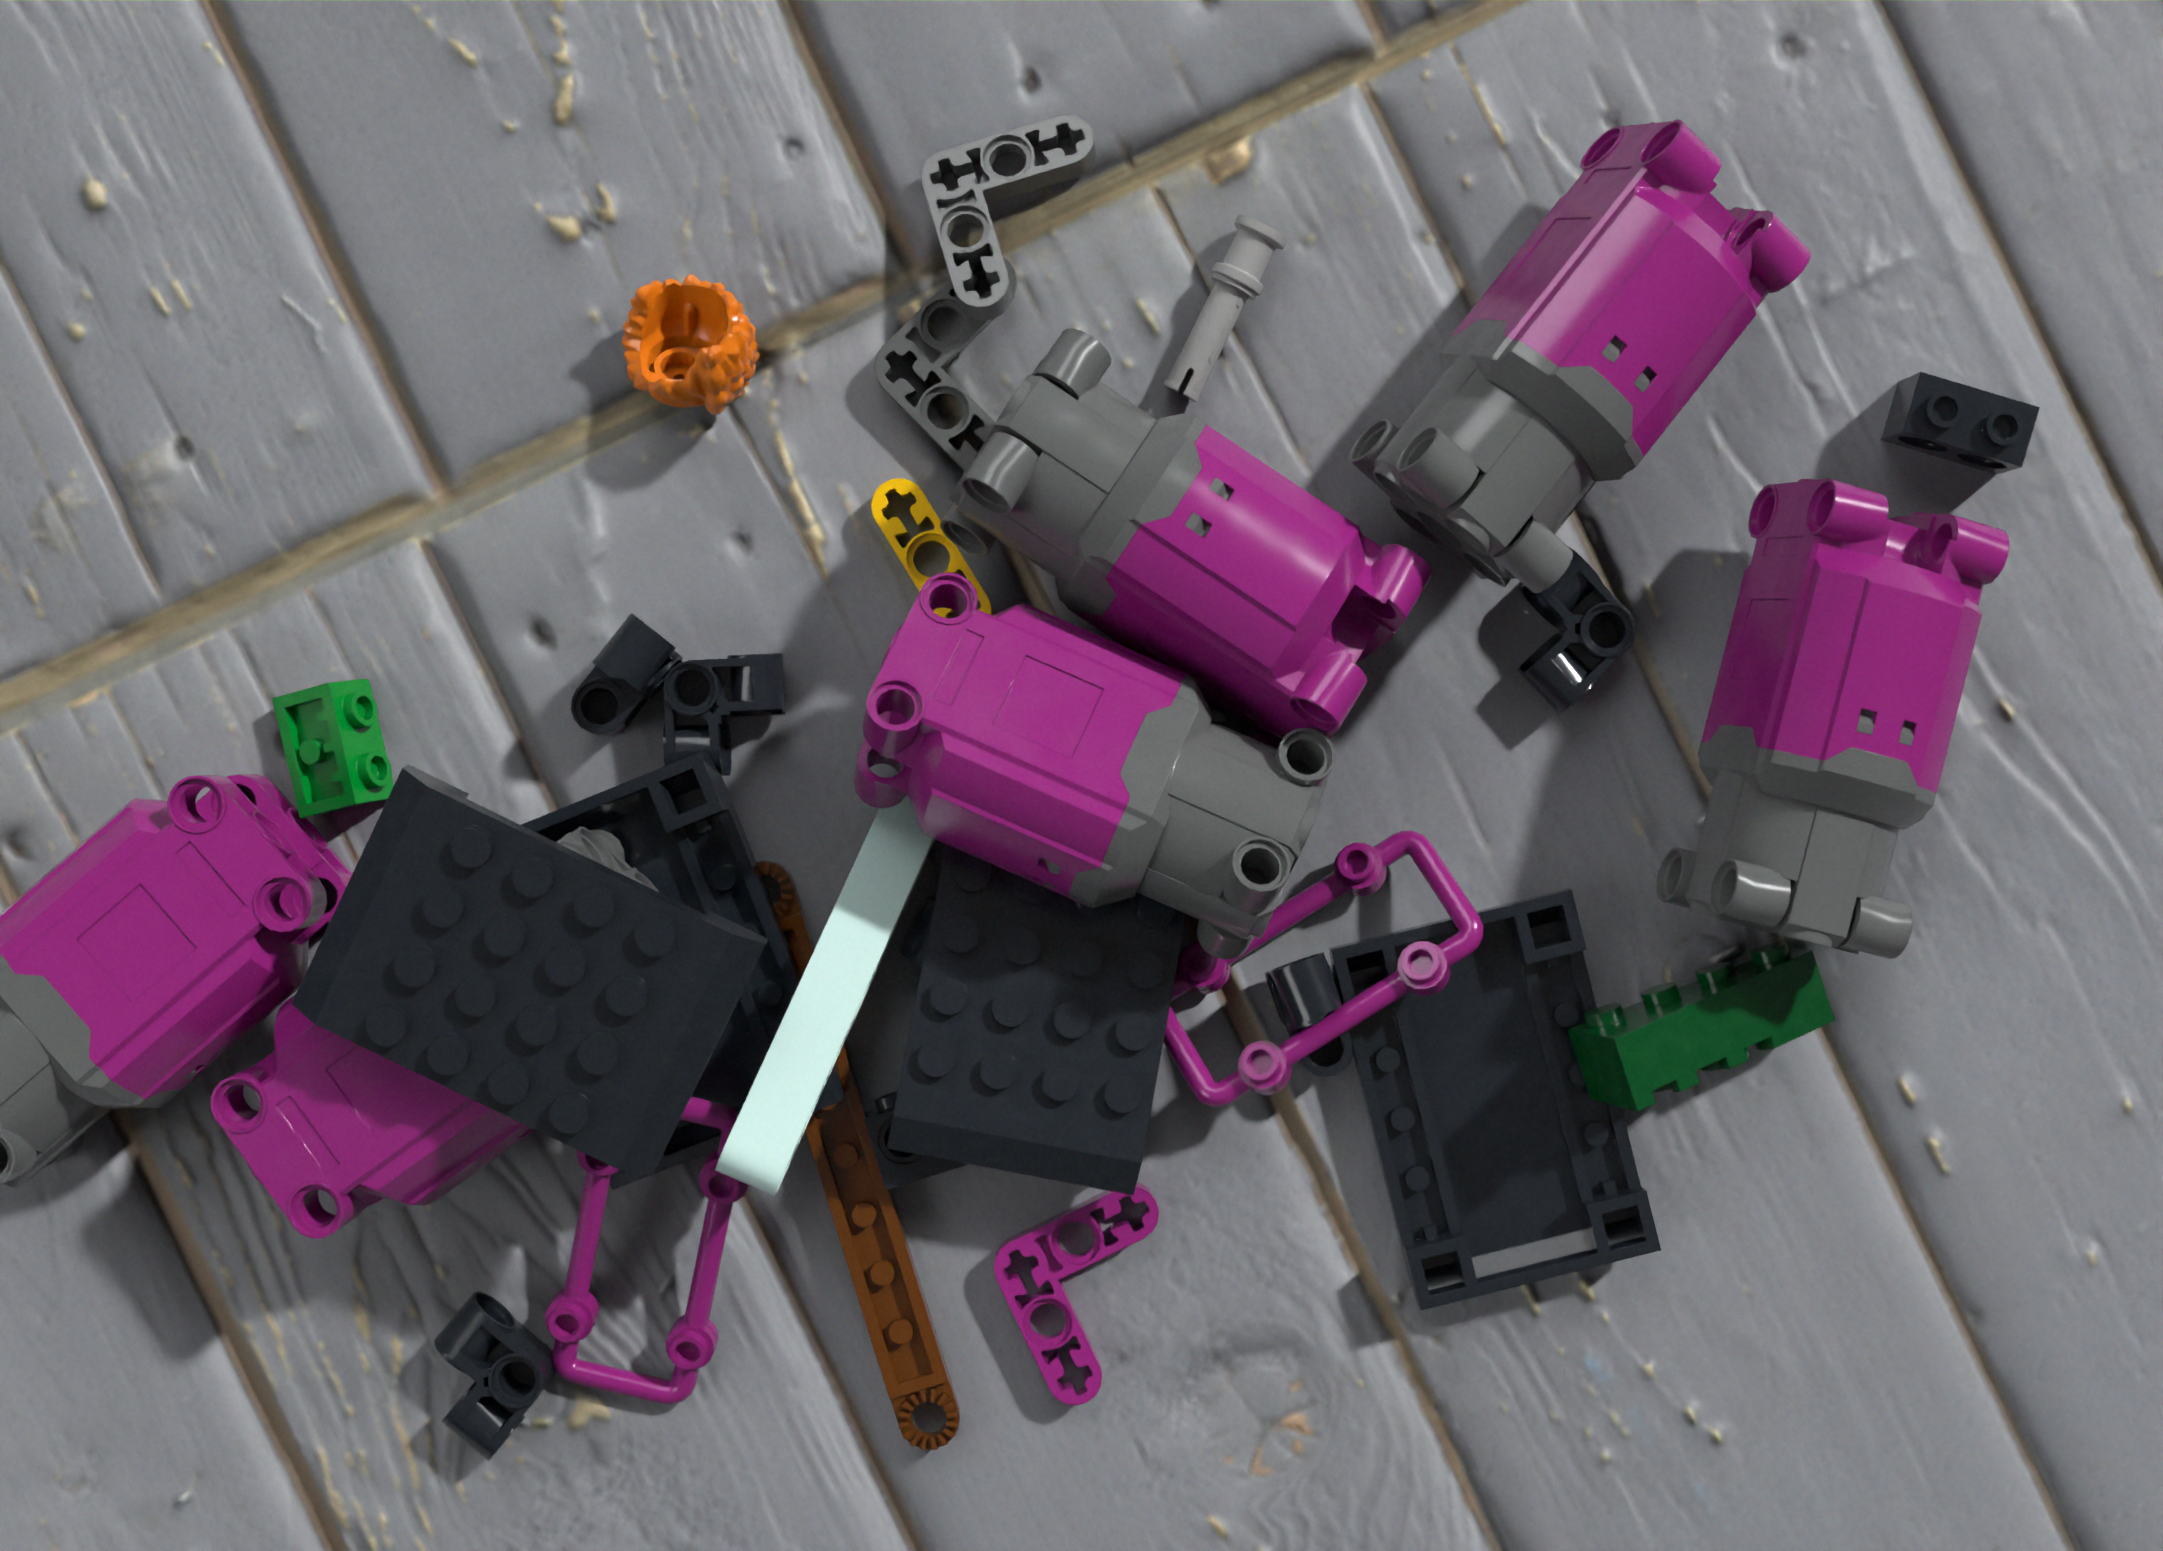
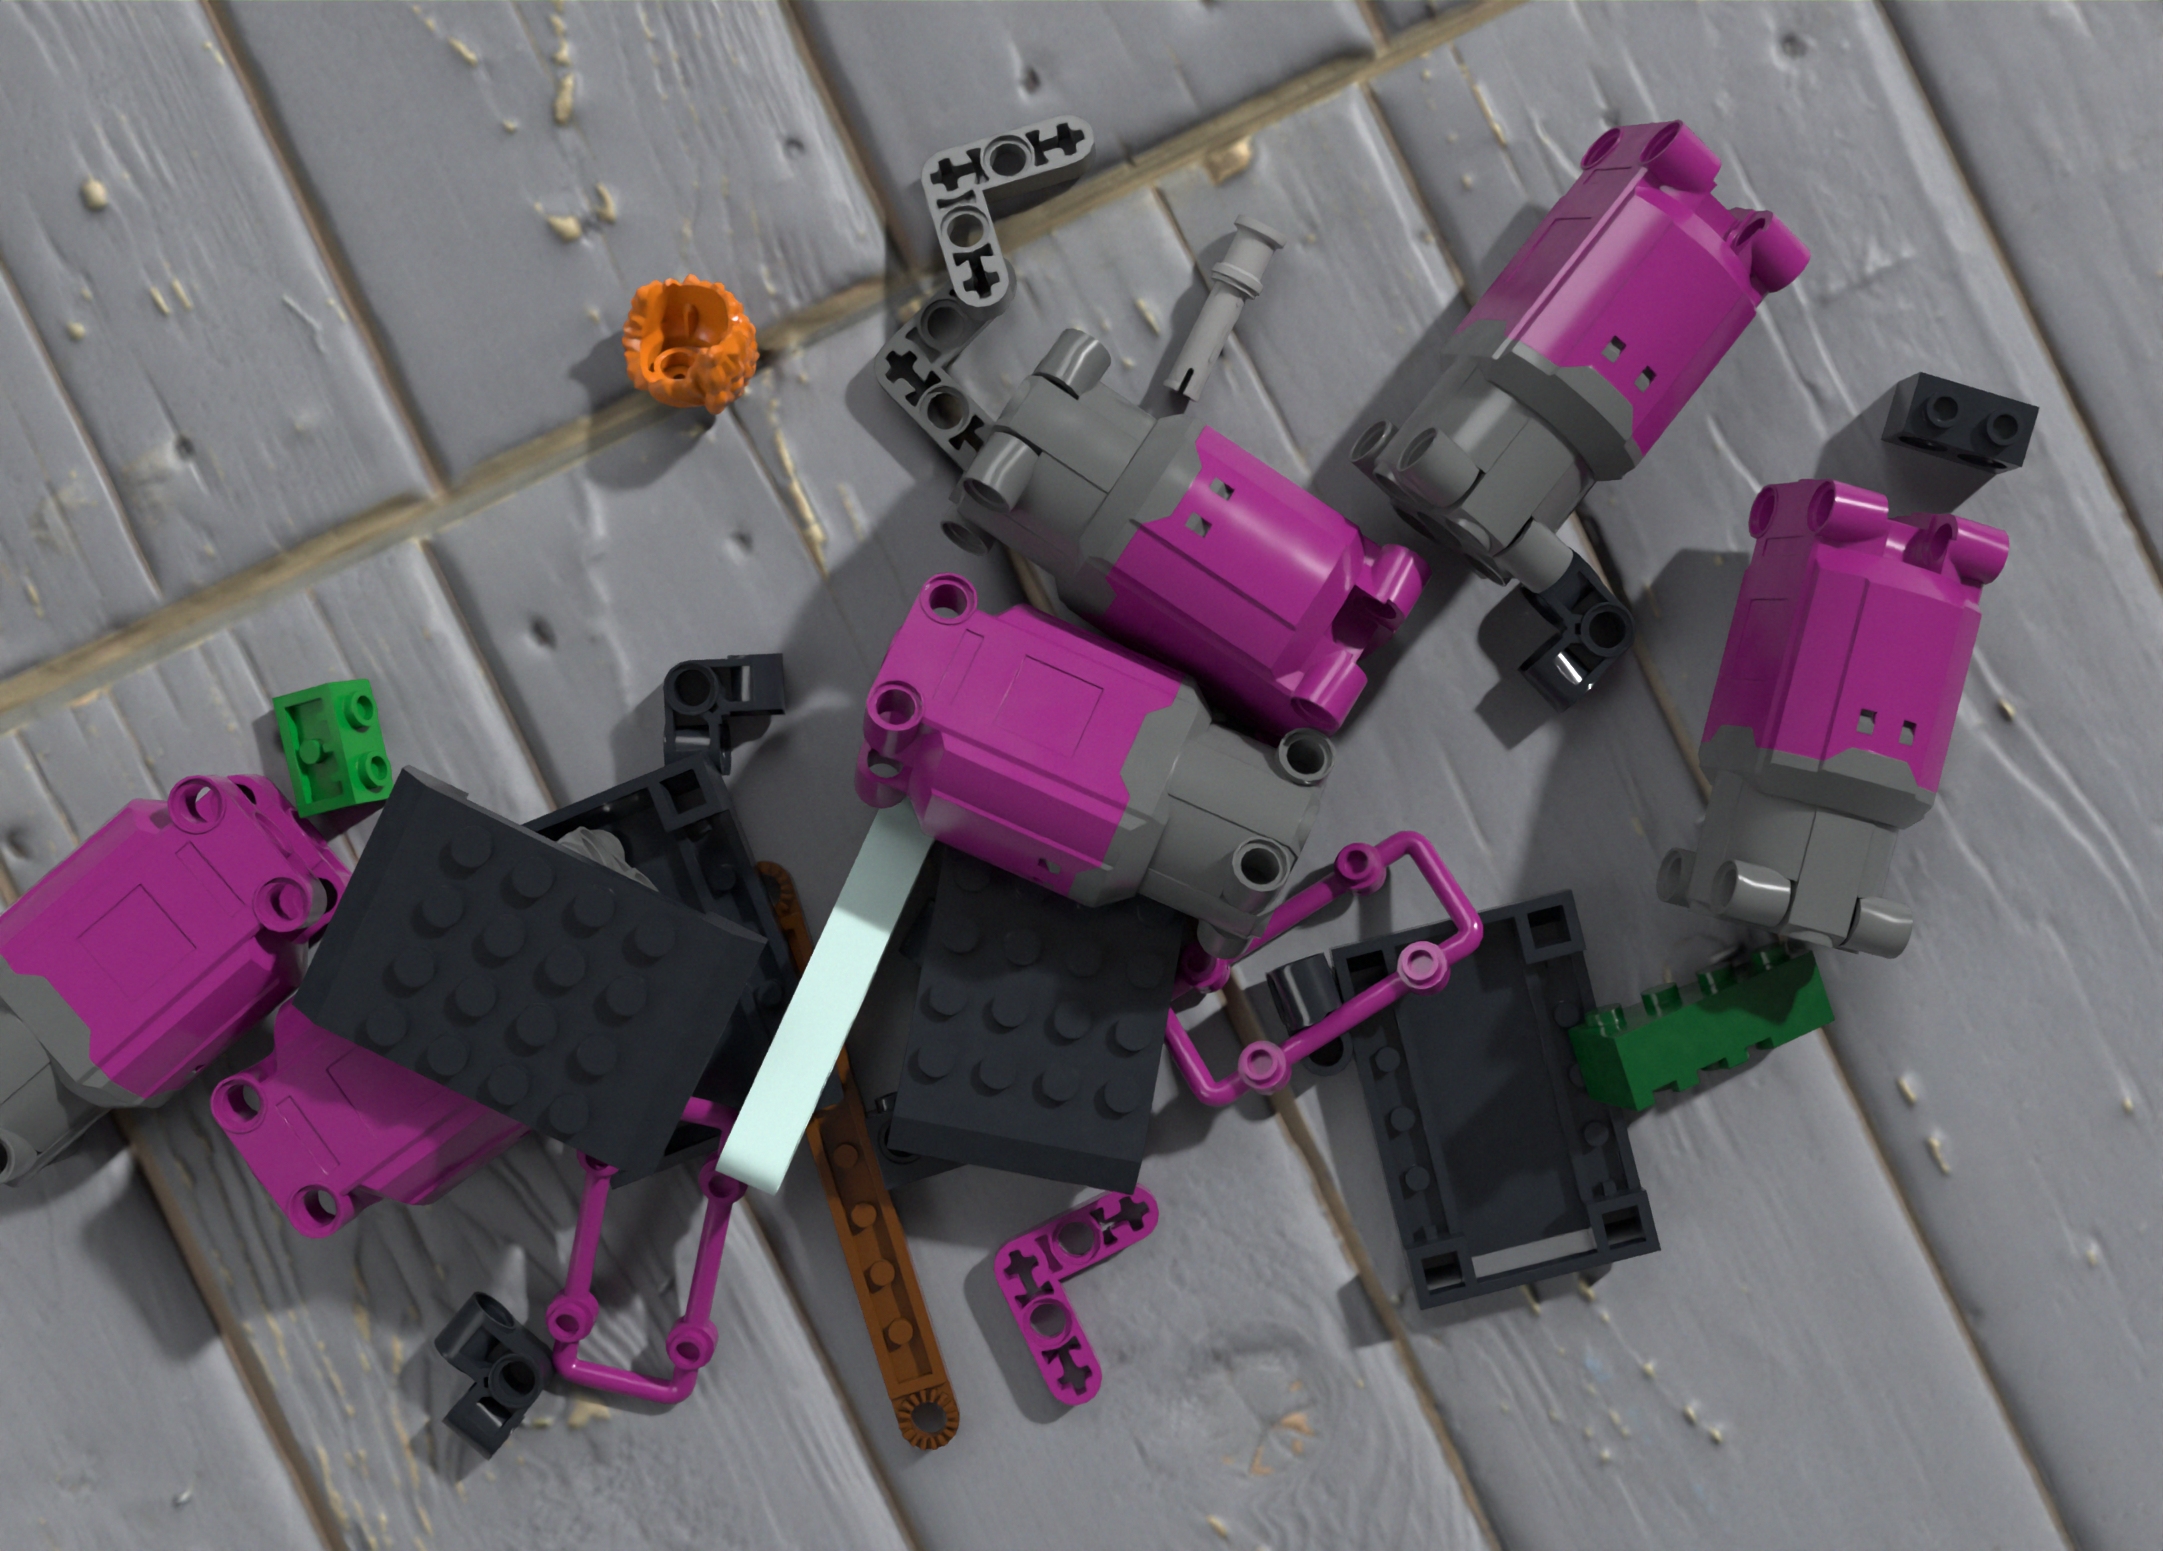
(629, 667): black piece -> none
(921, 512): yellow beam -> none

